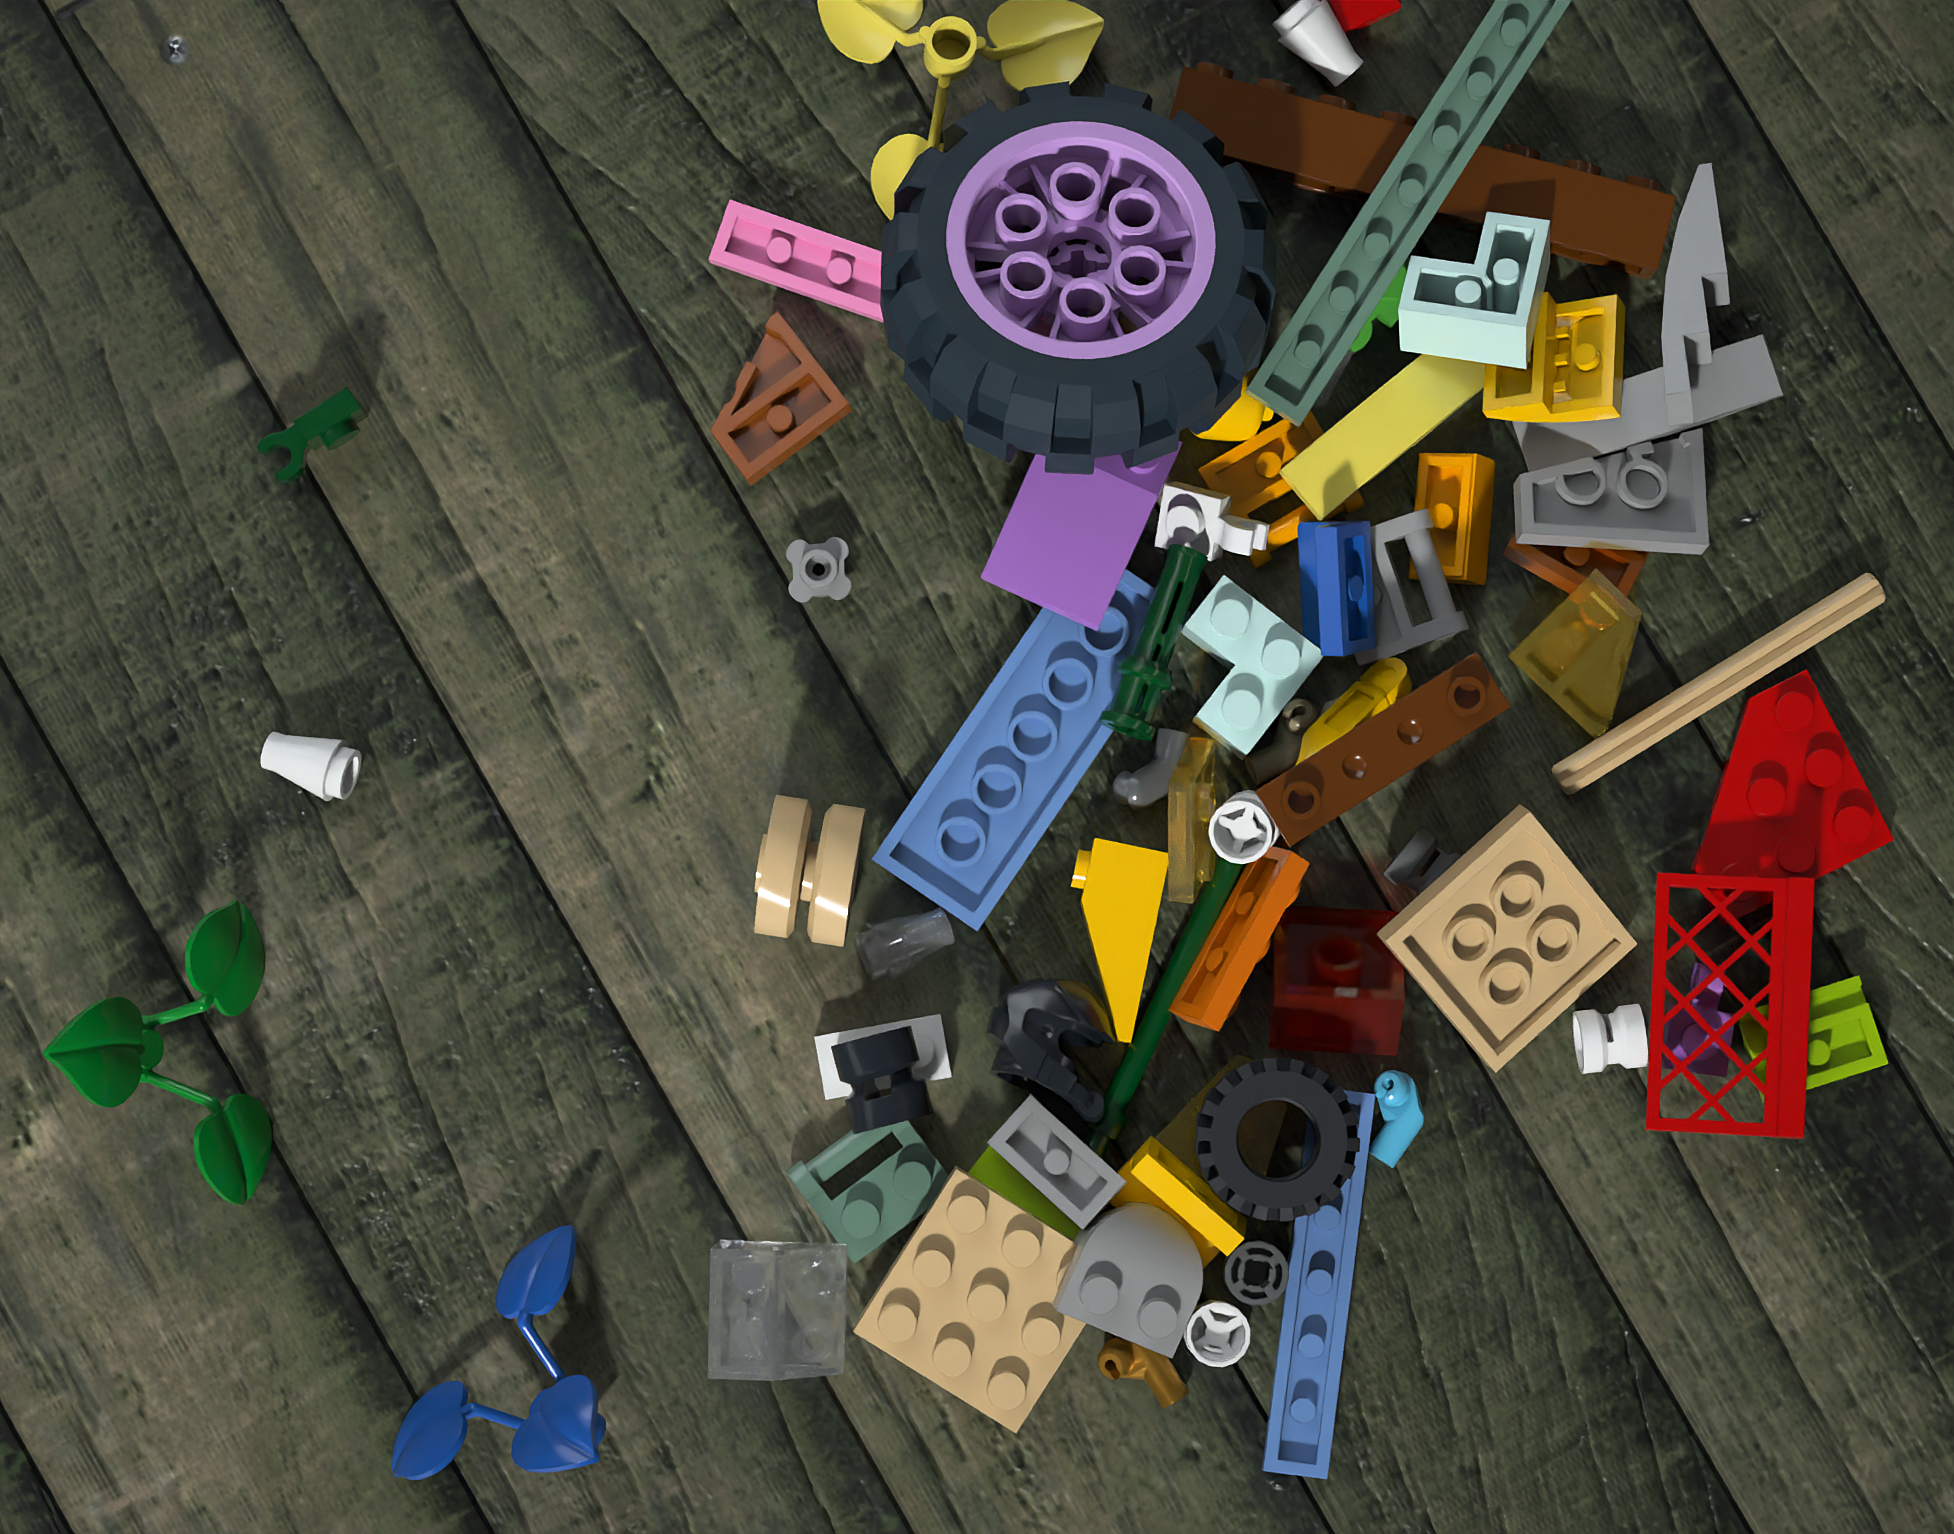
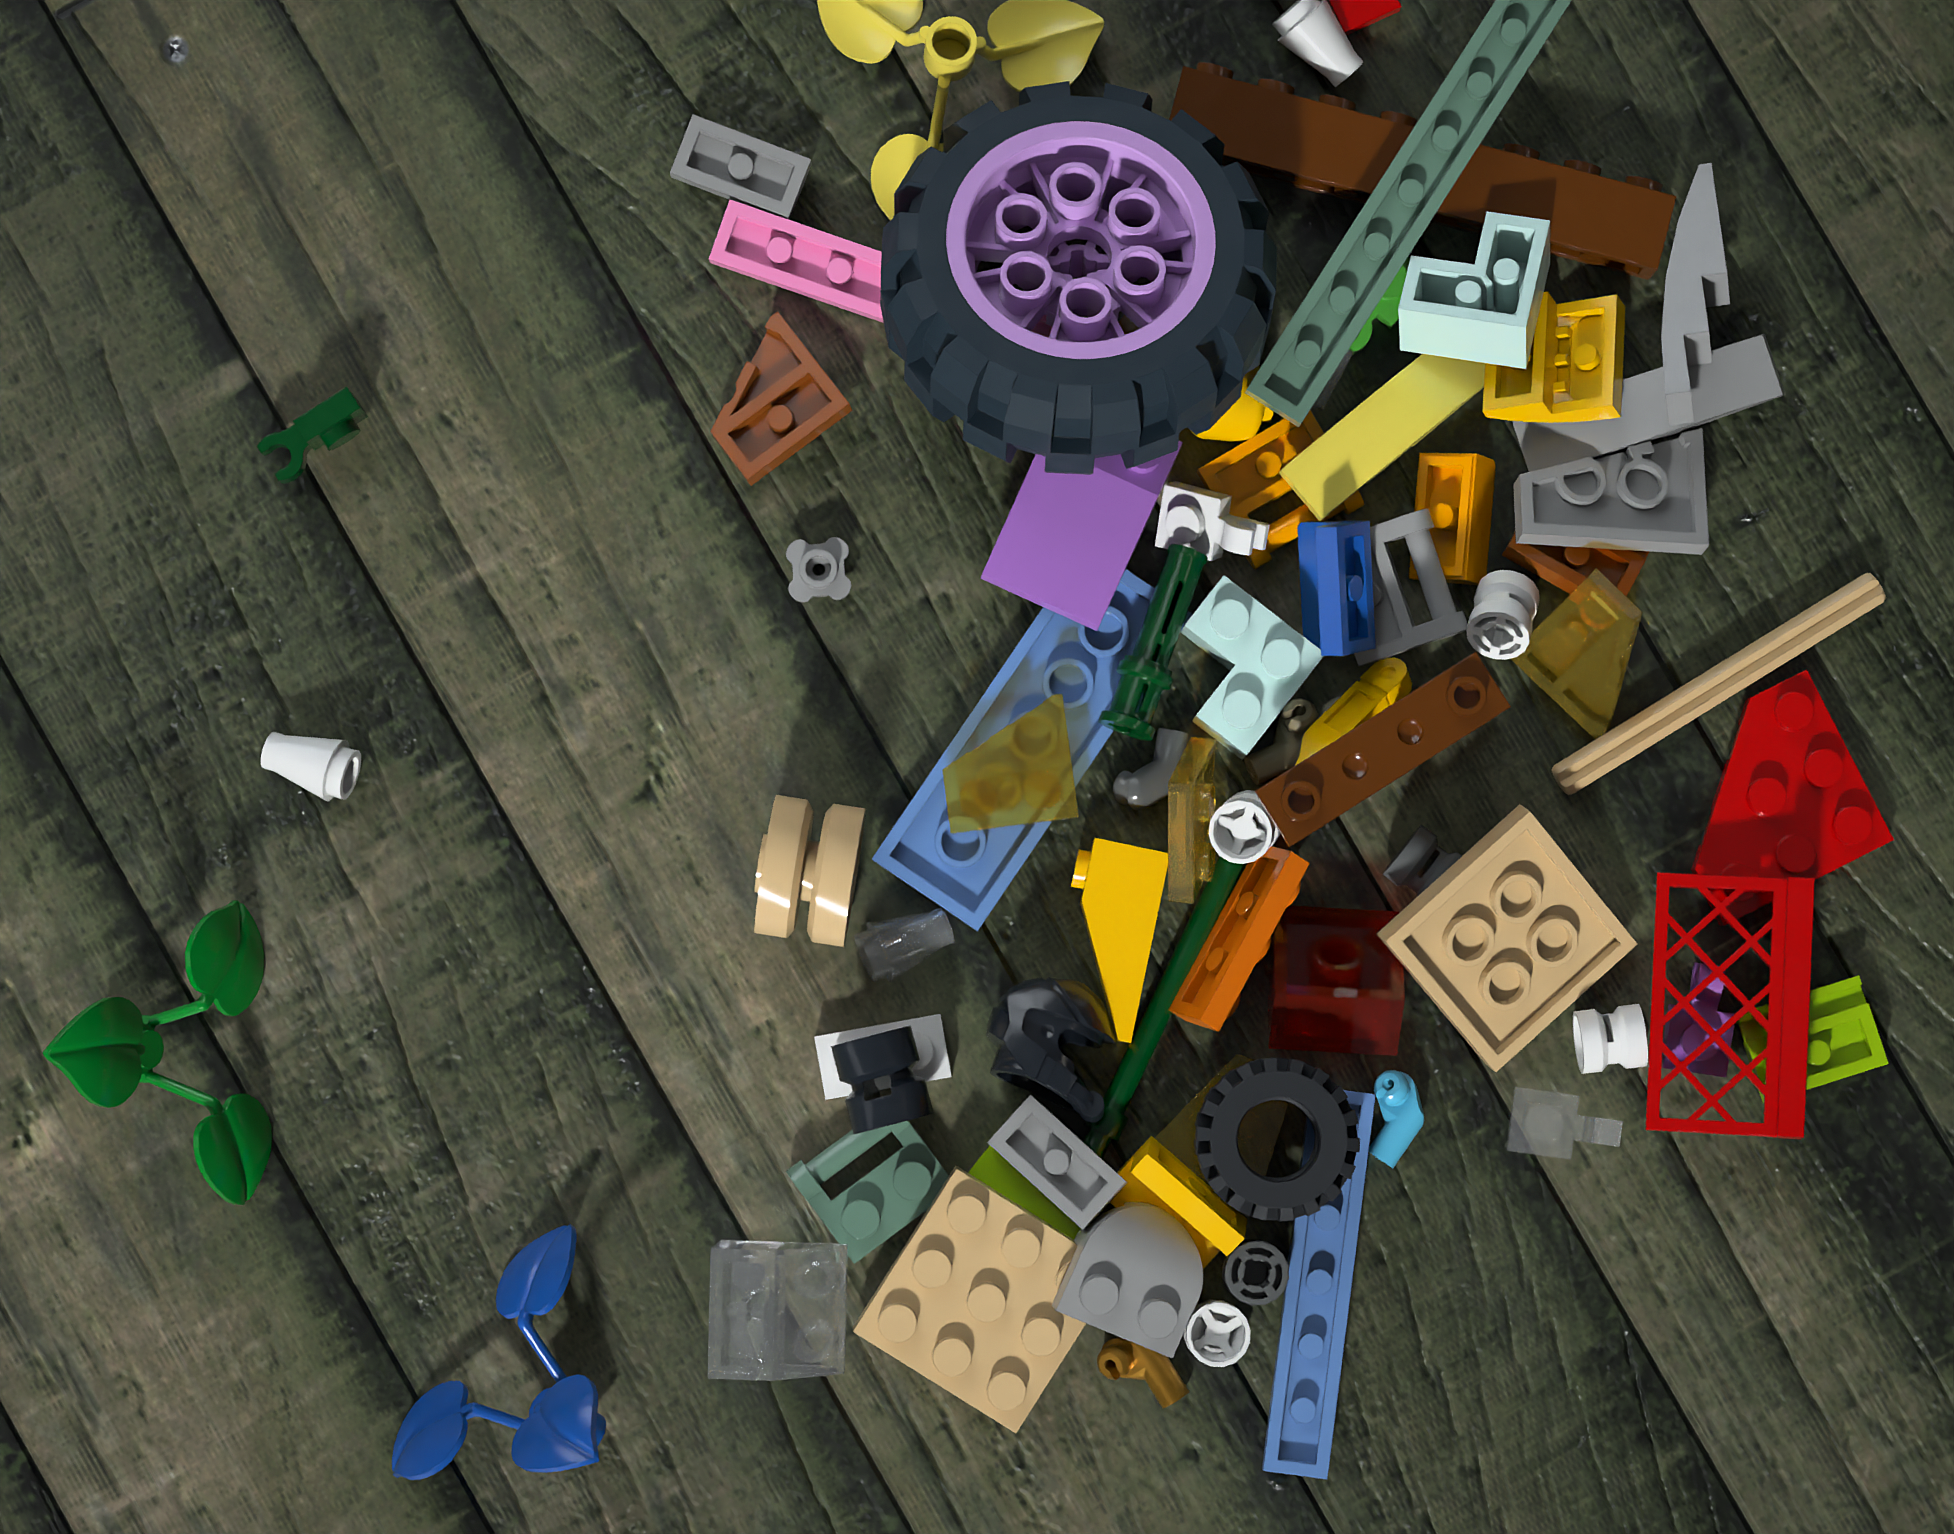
(740, 167): none -> light grey plate
(1015, 775): none -> clear yellow wing
(1503, 614): none -> white wheel
(1549, 1124): none -> clear plate

